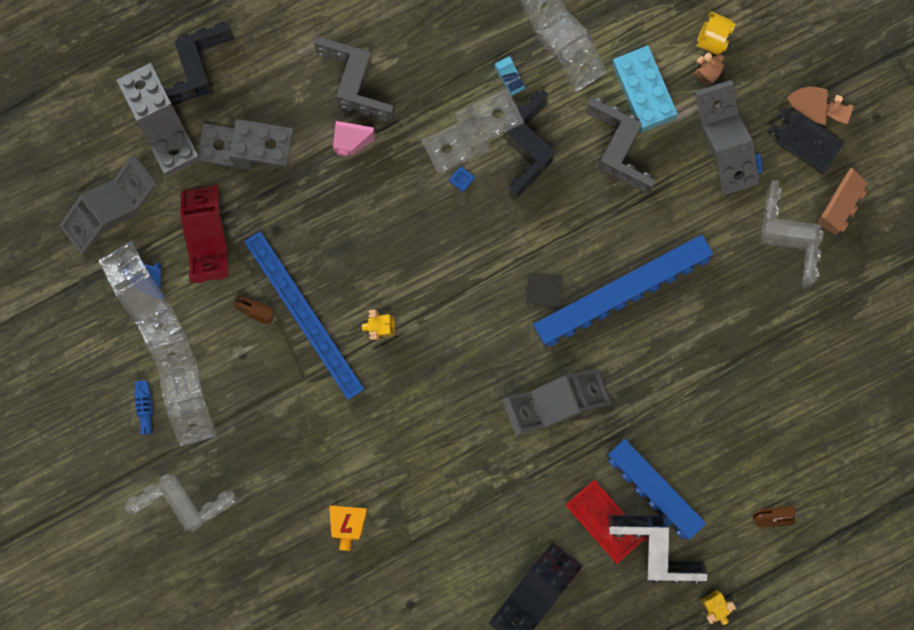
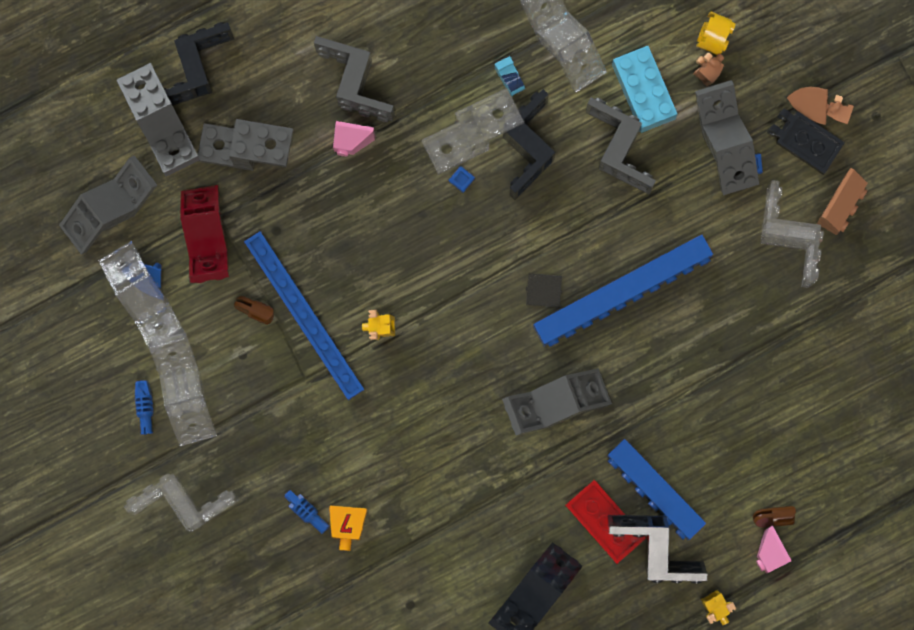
(306, 511): none -> blue hinge
(771, 552): none -> bright pink slope

